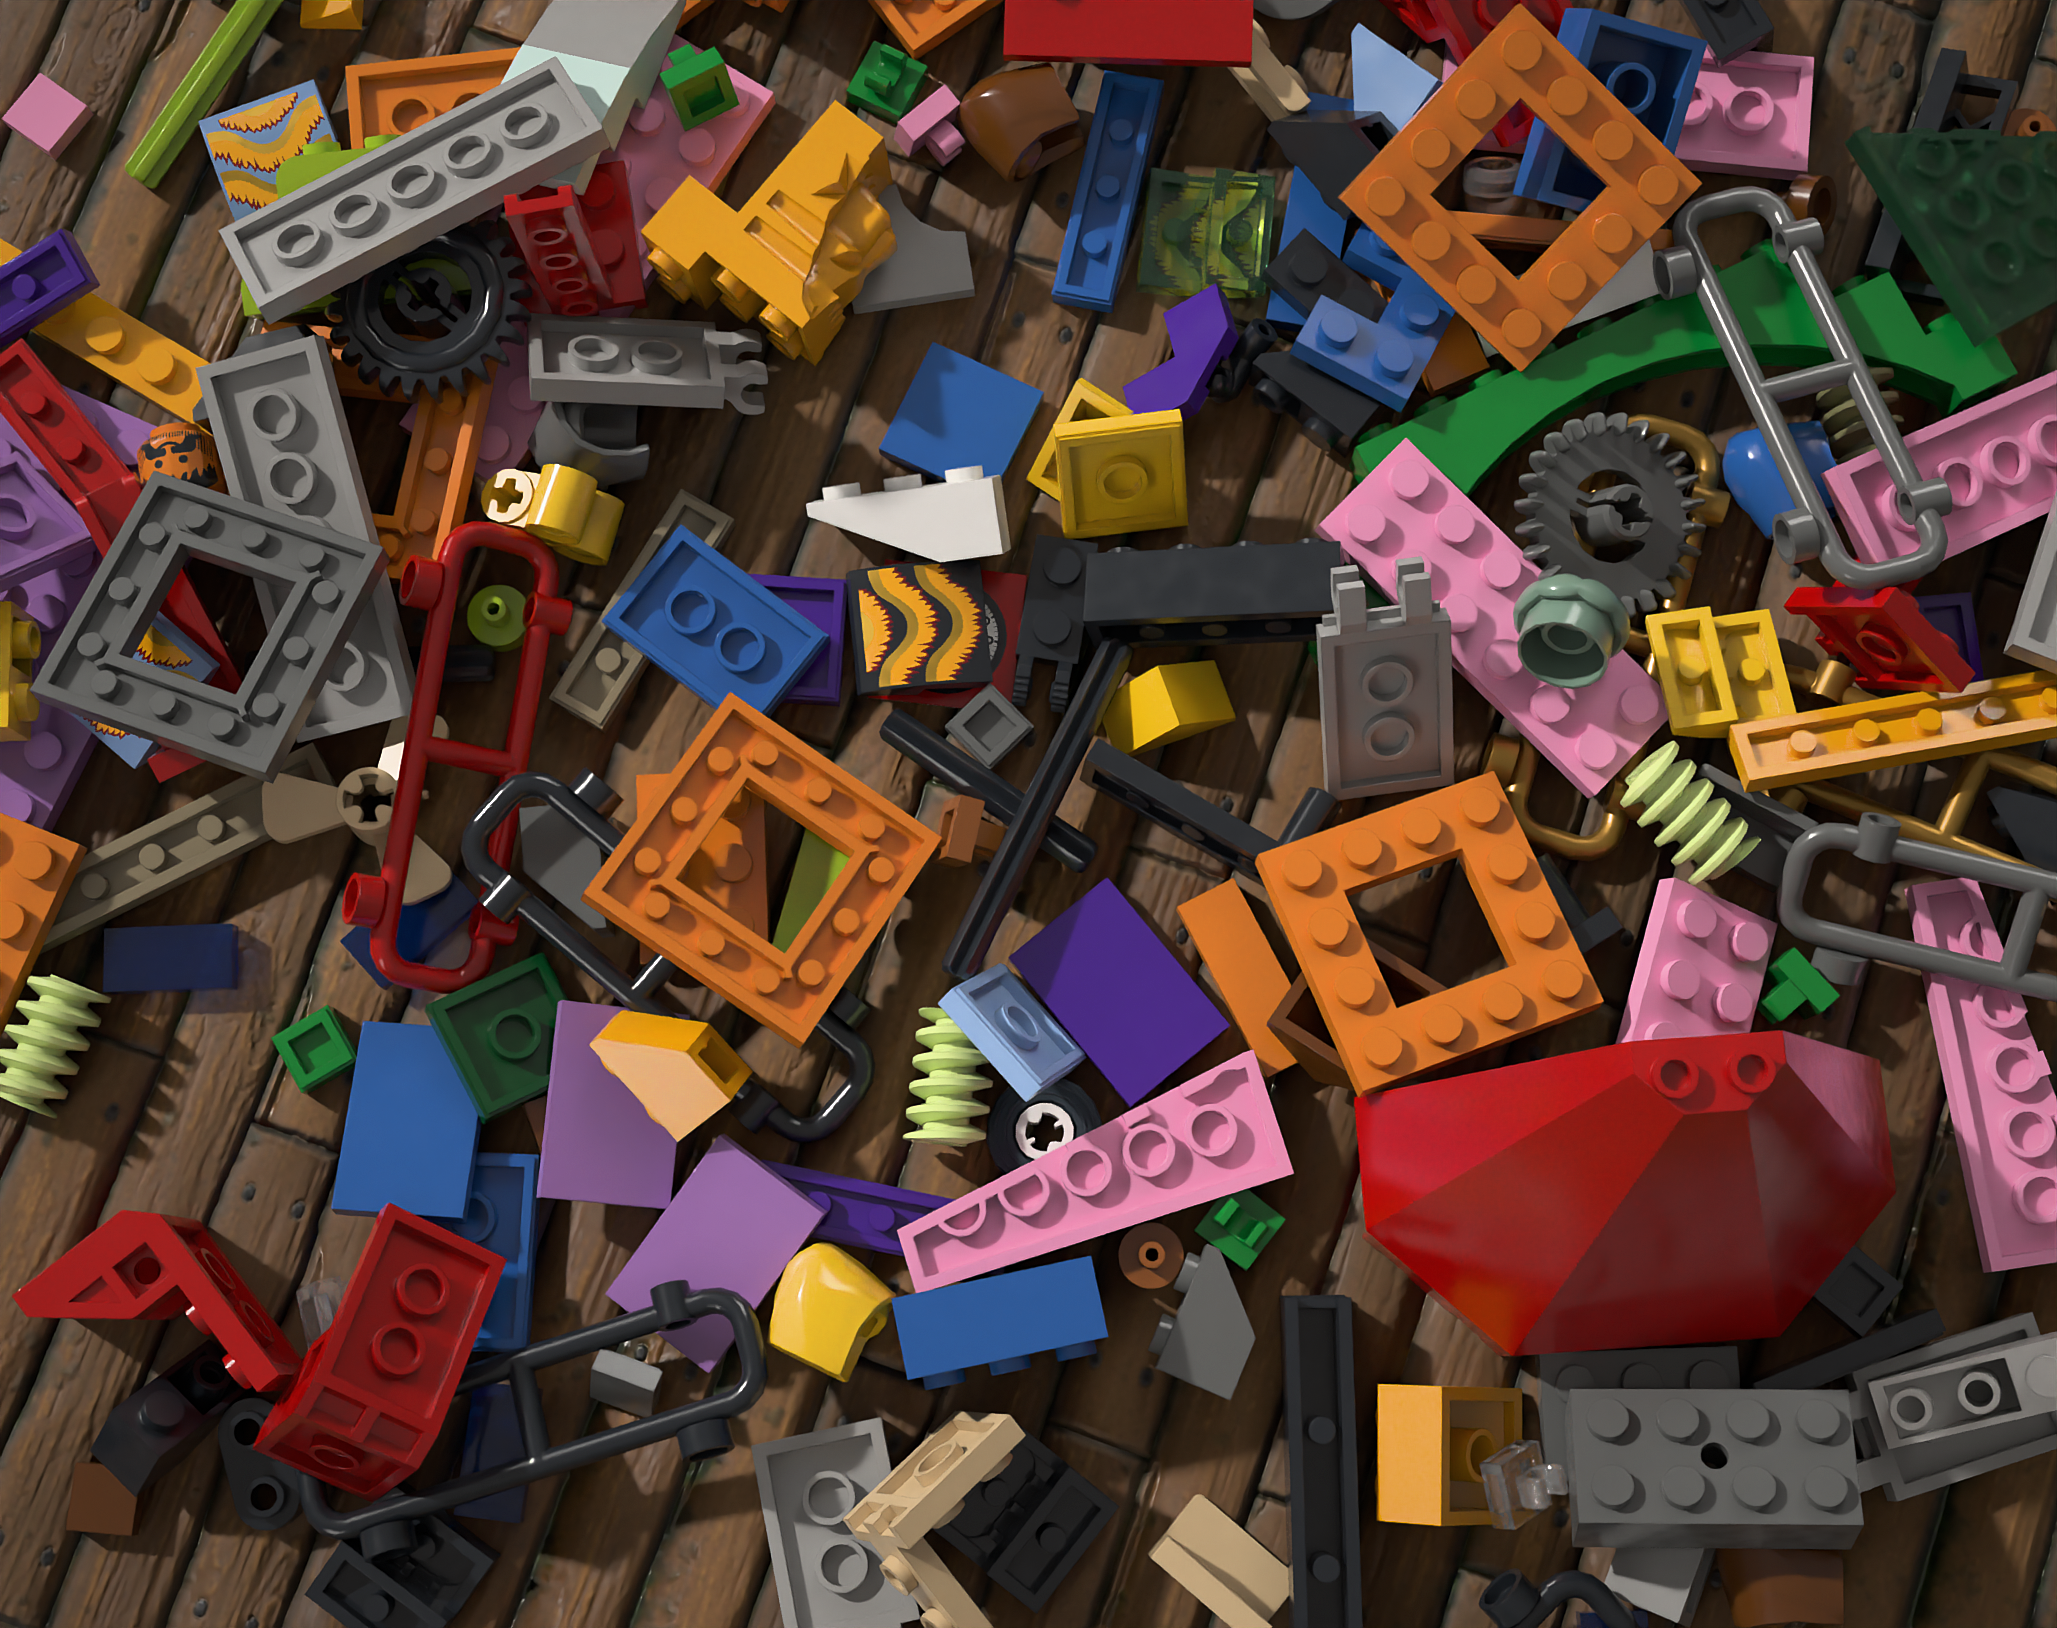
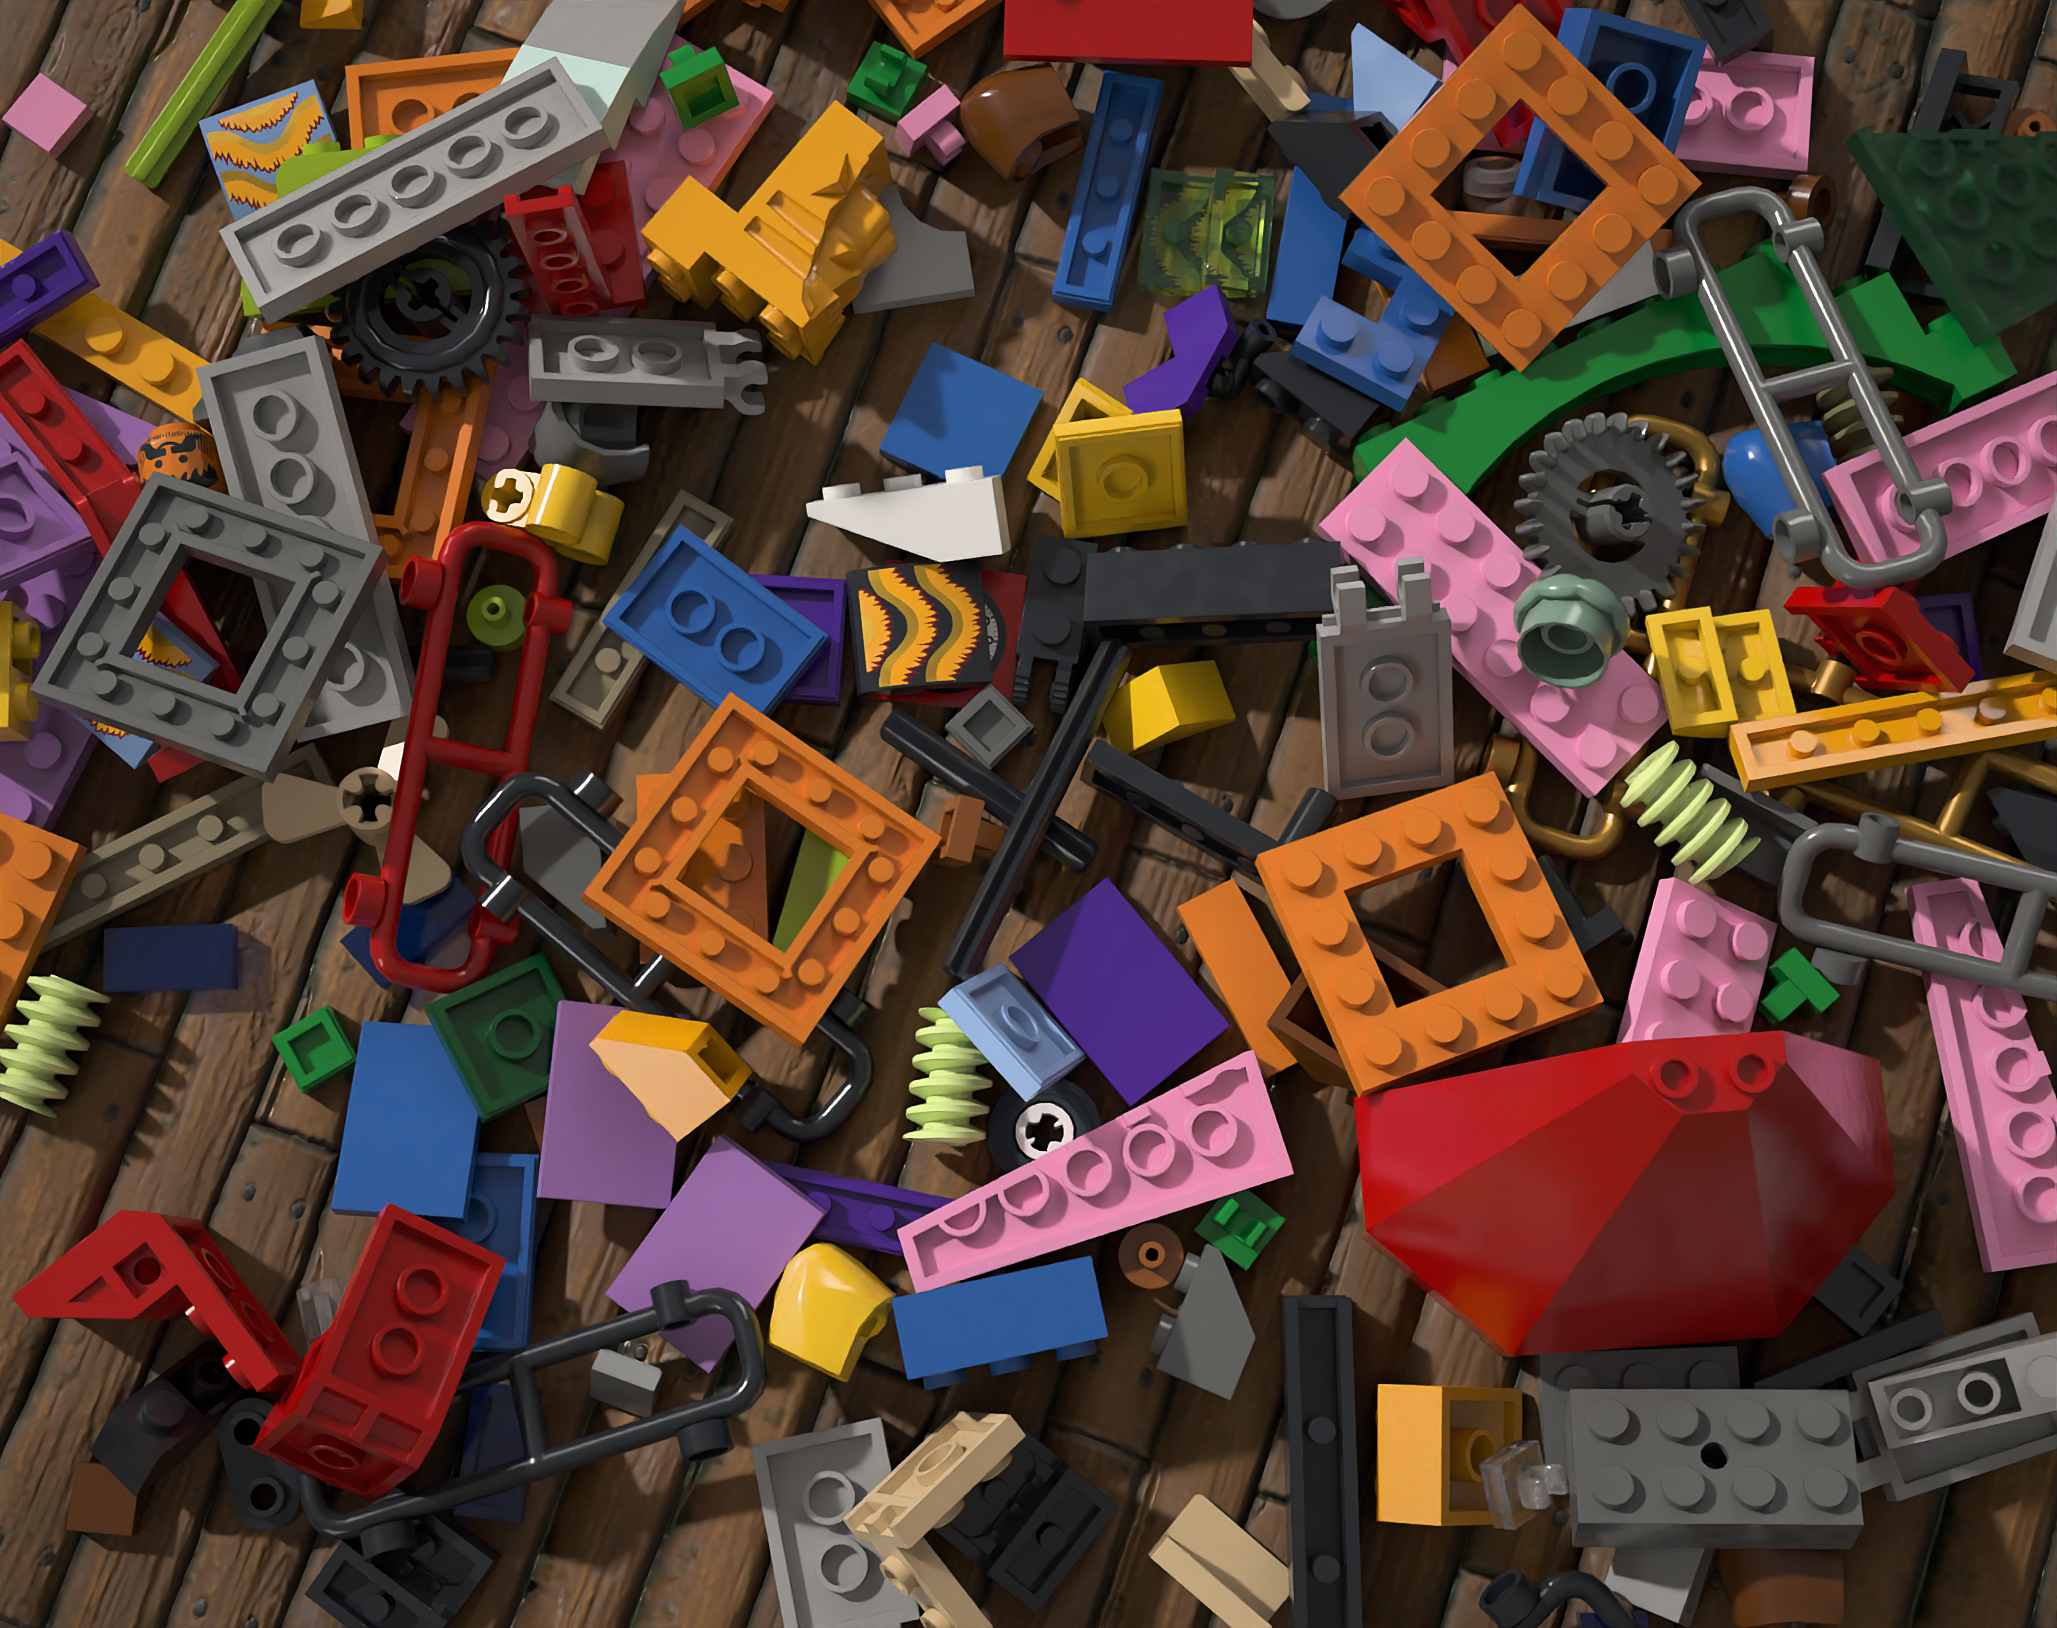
(1311, 270): black plate -> none

